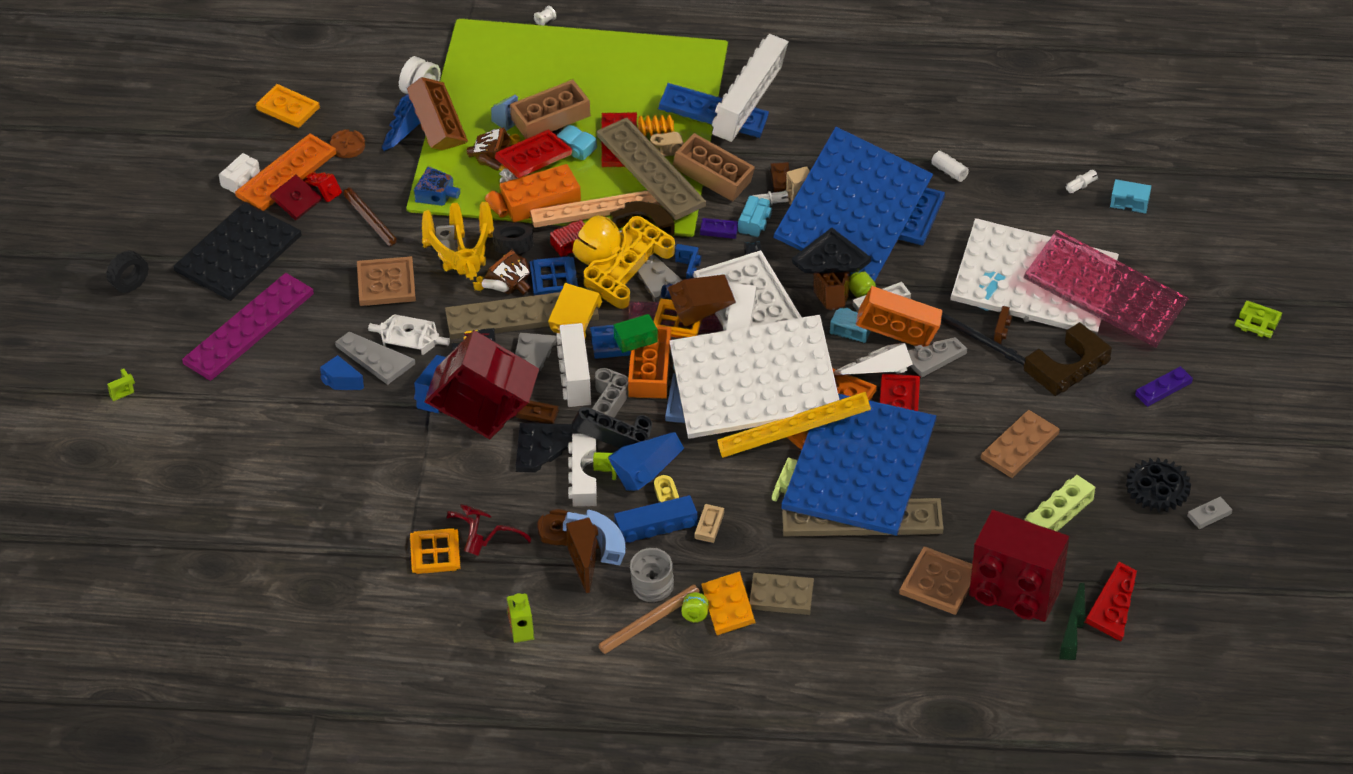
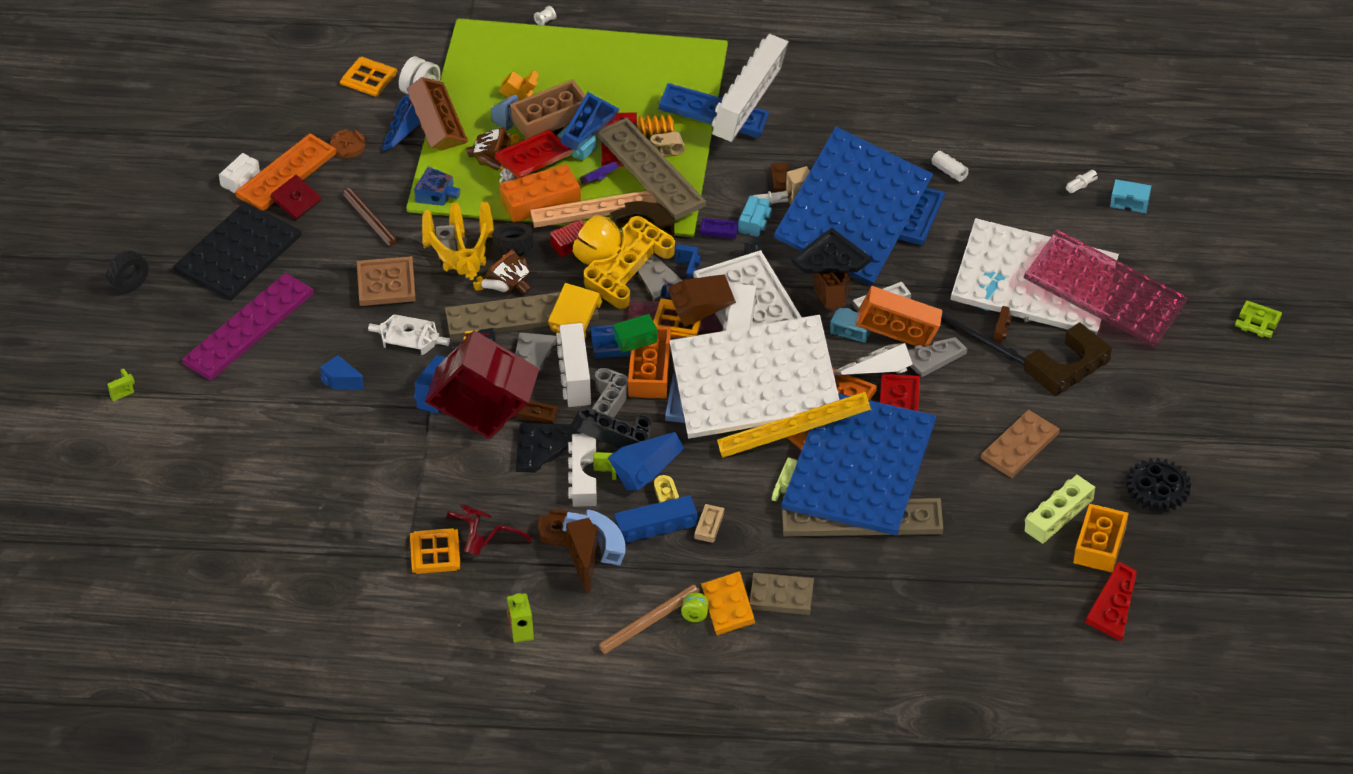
(287, 106): light orange plate -> none
(326, 183): red bracket -> none
(347, 79): none -> light orange piece
(377, 359): light grey wing -> none
(496, 203): orange cone -> none
(519, 86): none -> light orange brick
(537, 277): blue piece -> none
(588, 121): none -> blue wedge
(599, 173): none -> dark purple plate
(652, 575): light grey wheel -> none
(713, 167): medium nougat brick -> none
(860, 284): lime head -> none
(938, 580): medium nougat plate -> none
(1018, 566): dark red brick -> none
(1077, 617): clear green slope -> none
(1100, 538): none -> light orange brick
(1163, 386): dark purple plate -> none
(1209, 512): light grey plate -> none

